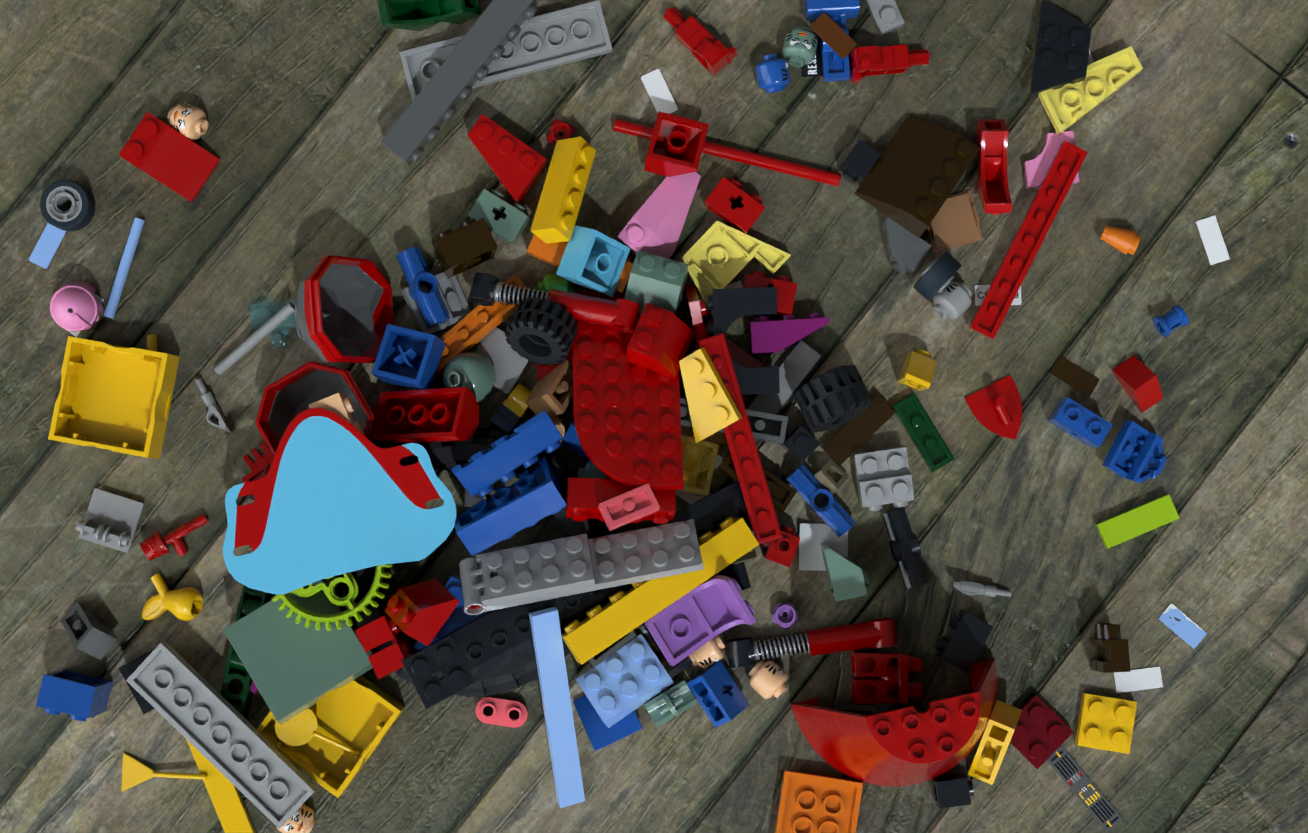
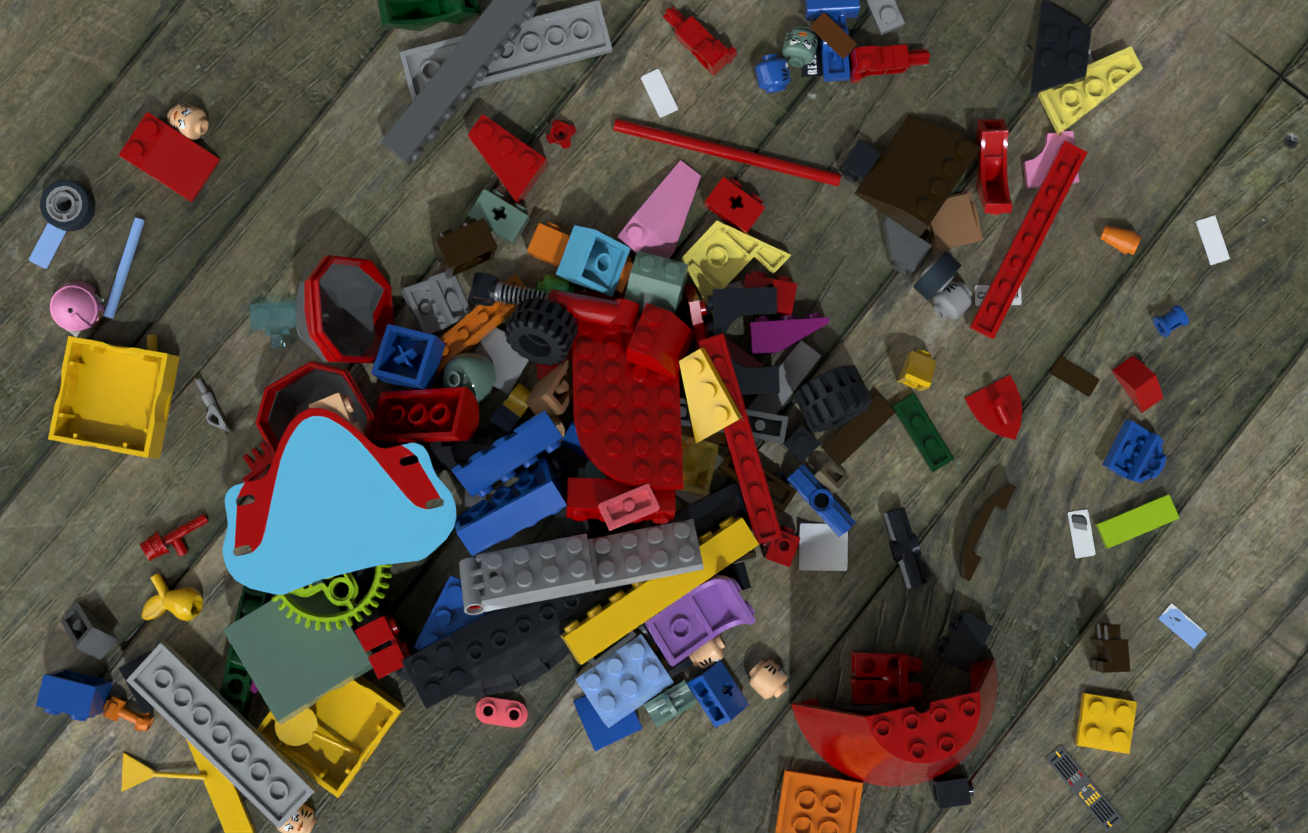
(110, 520): light grey hinge -> none
(116, 708): none -> orange bar
(255, 338): light grey bar -> none
(417, 272): blue piece -> none
(421, 609): red slope -> none
(557, 706): light blue tile -> none
(563, 190): yellow brick -> none
(675, 145): red slope -> none
(779, 609): medium lavender plate -> none
(820, 641): piece -> none
(844, 575): sand green slope -> none
(883, 477): light grey plate -> none
(969, 560): none -> dark brown slope
(974, 588): light grey hand -> none
(994, 742): yellow slope -> none
(1039, 731): dark red plate -> none
(1079, 422): blue brick -> none
(1081, 533): none -> white sticker
(1138, 679): white sticker -> none

